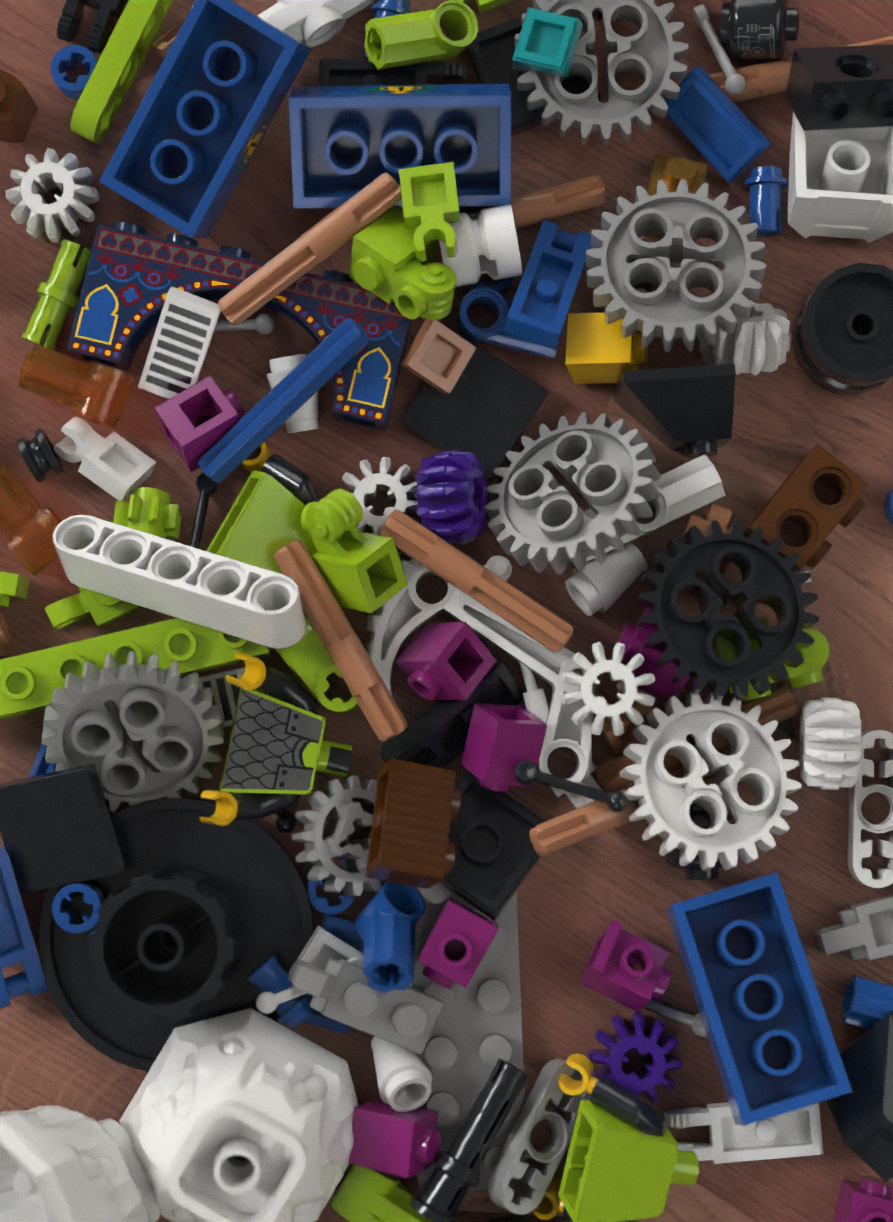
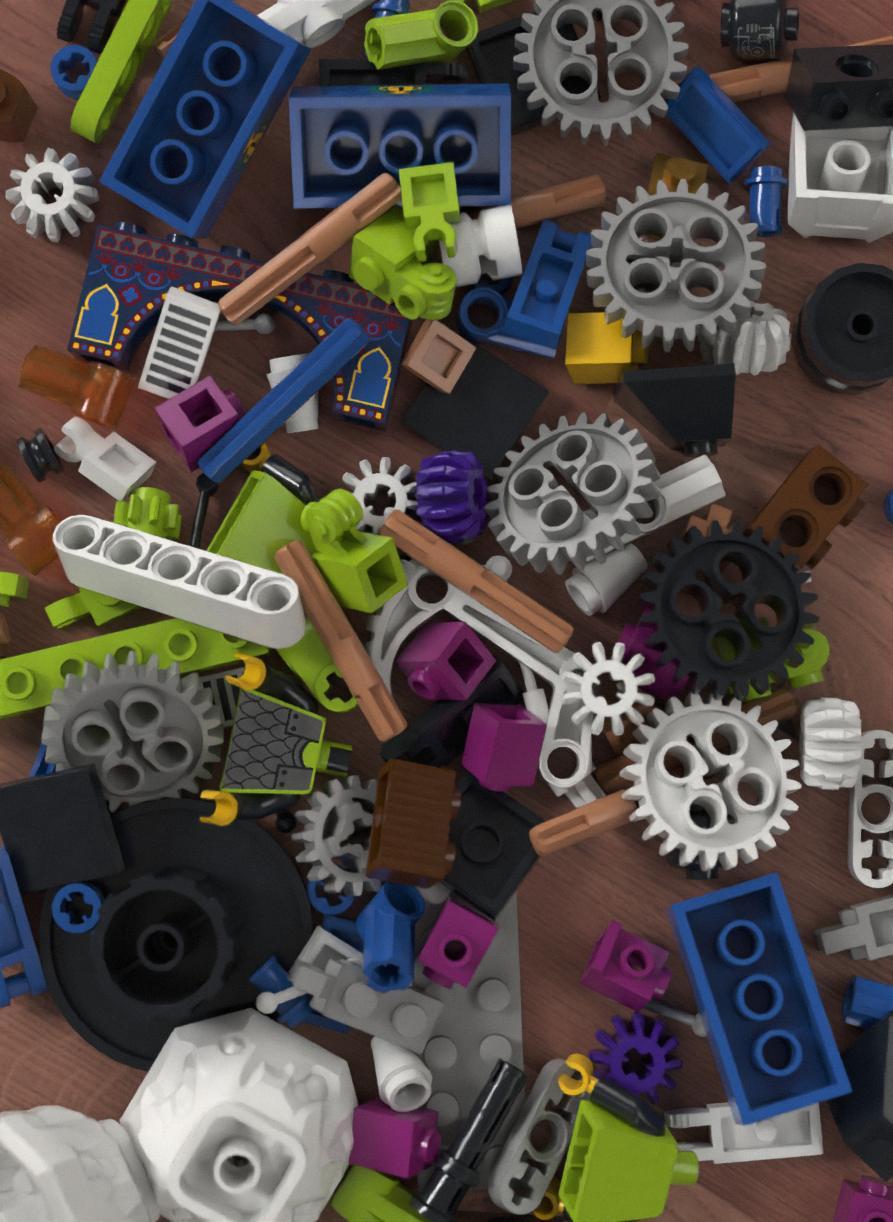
(57, 295): lime pin -> none
(527, 773): black hinge -> none
(547, 42): teal tile -> none
(735, 82): light grey hinge -> none

